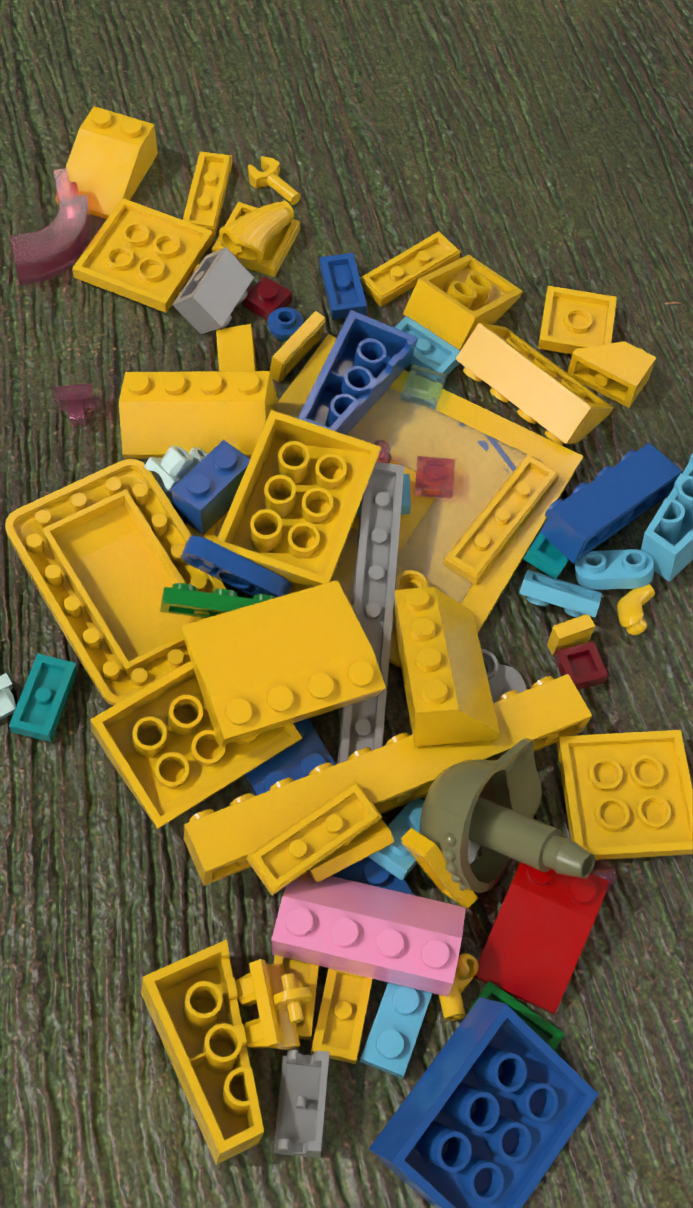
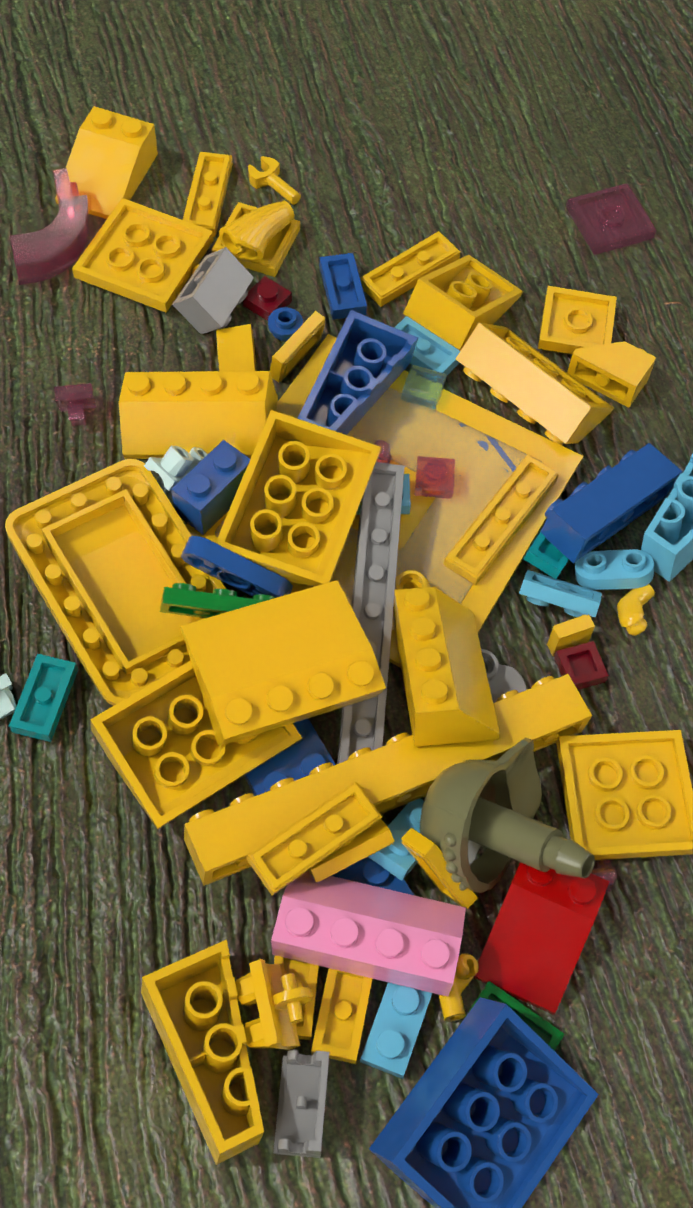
(610, 219): none -> clear pink tile

